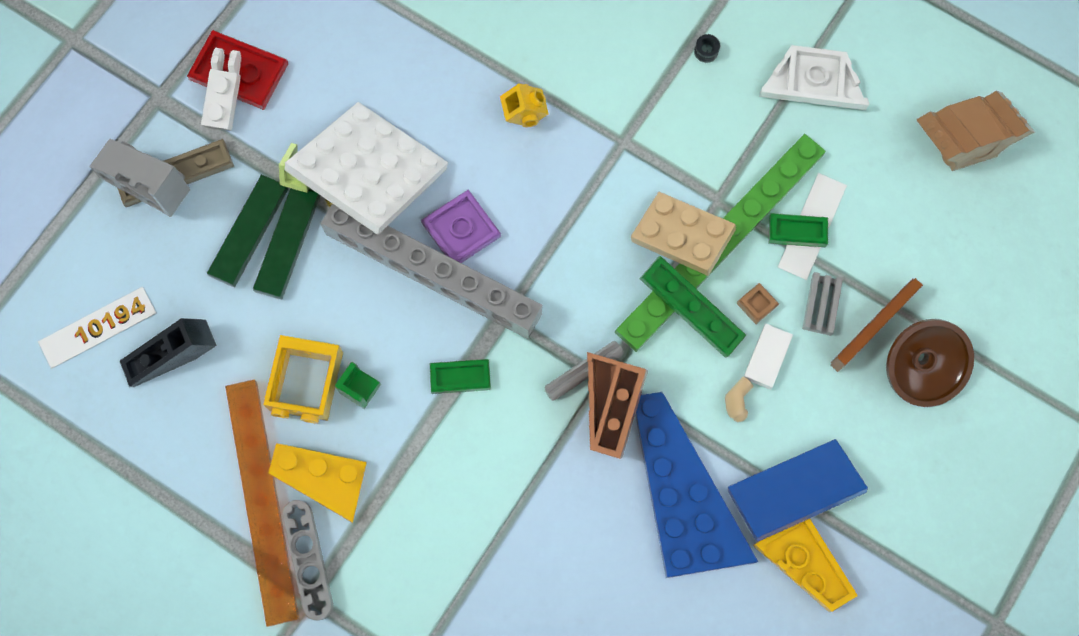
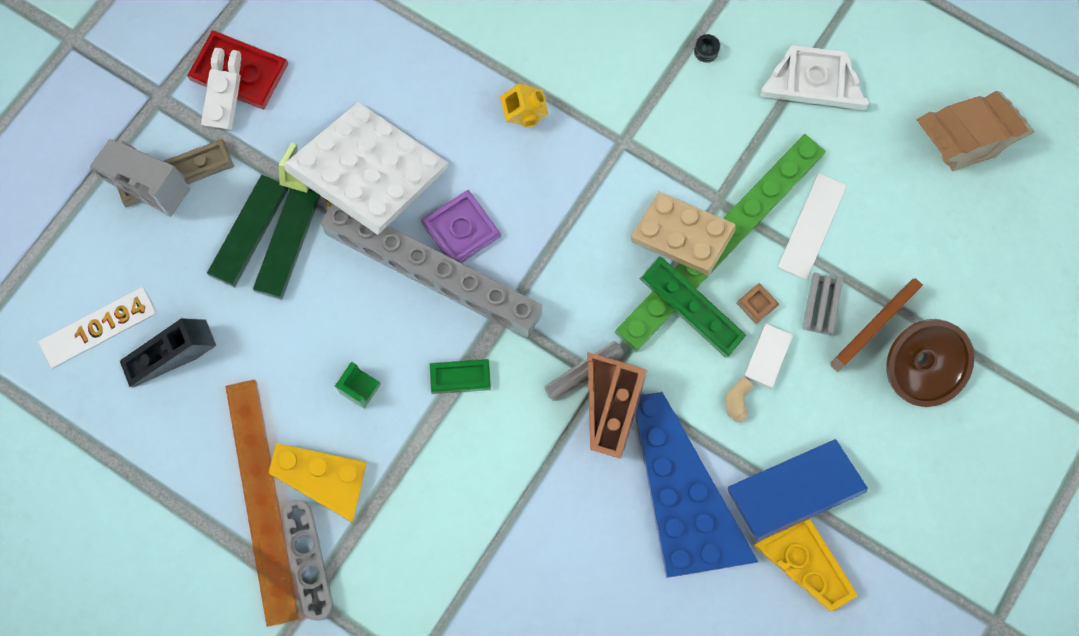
(309, 349): yellow window -> none
(798, 230): green tile -> none

